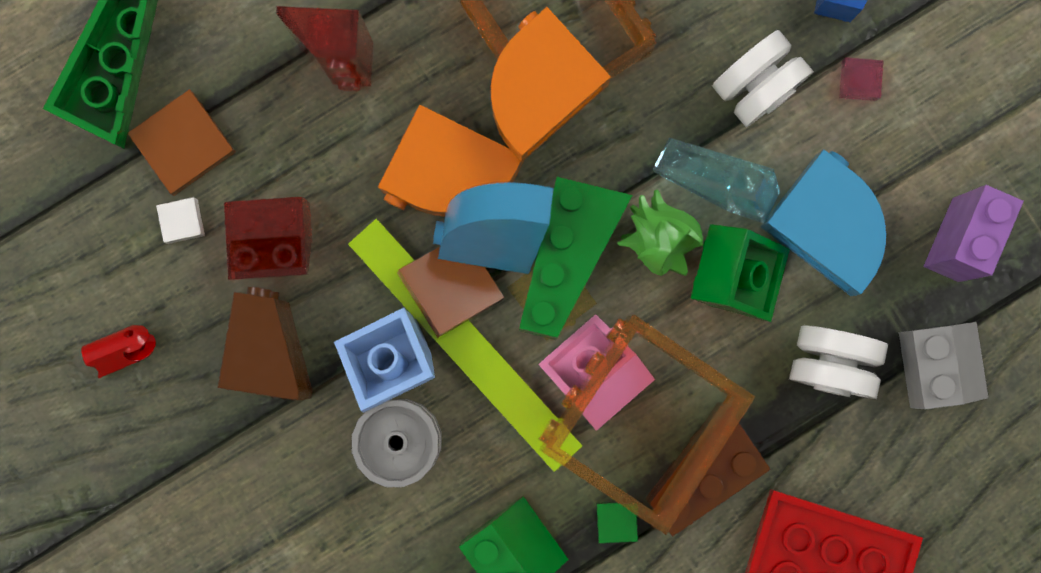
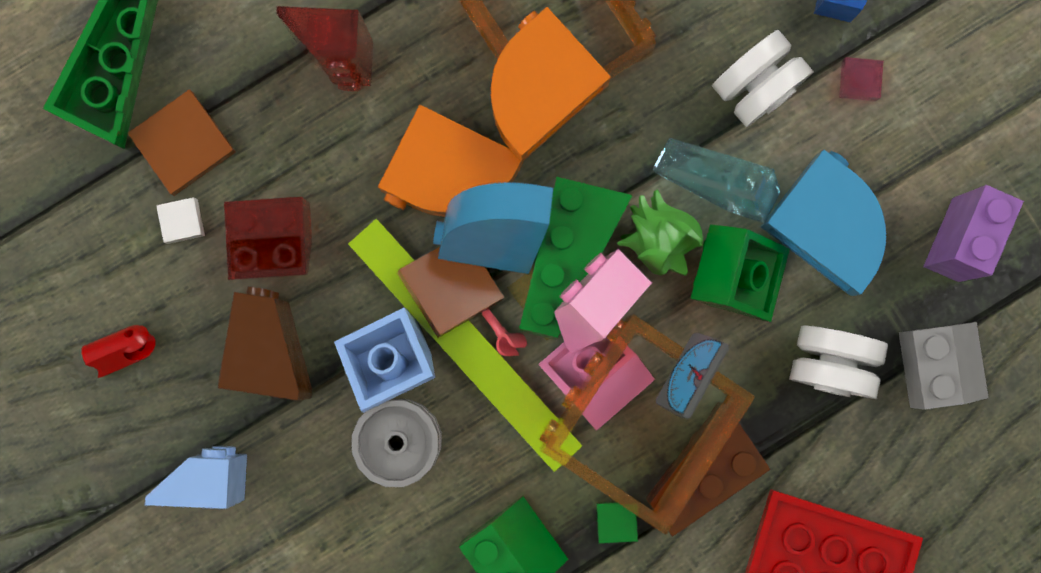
(204, 481): none -> light blue slope
(506, 342): none -> coral hand
(599, 300): none -> bright pink slope
(692, 375): none -> slope

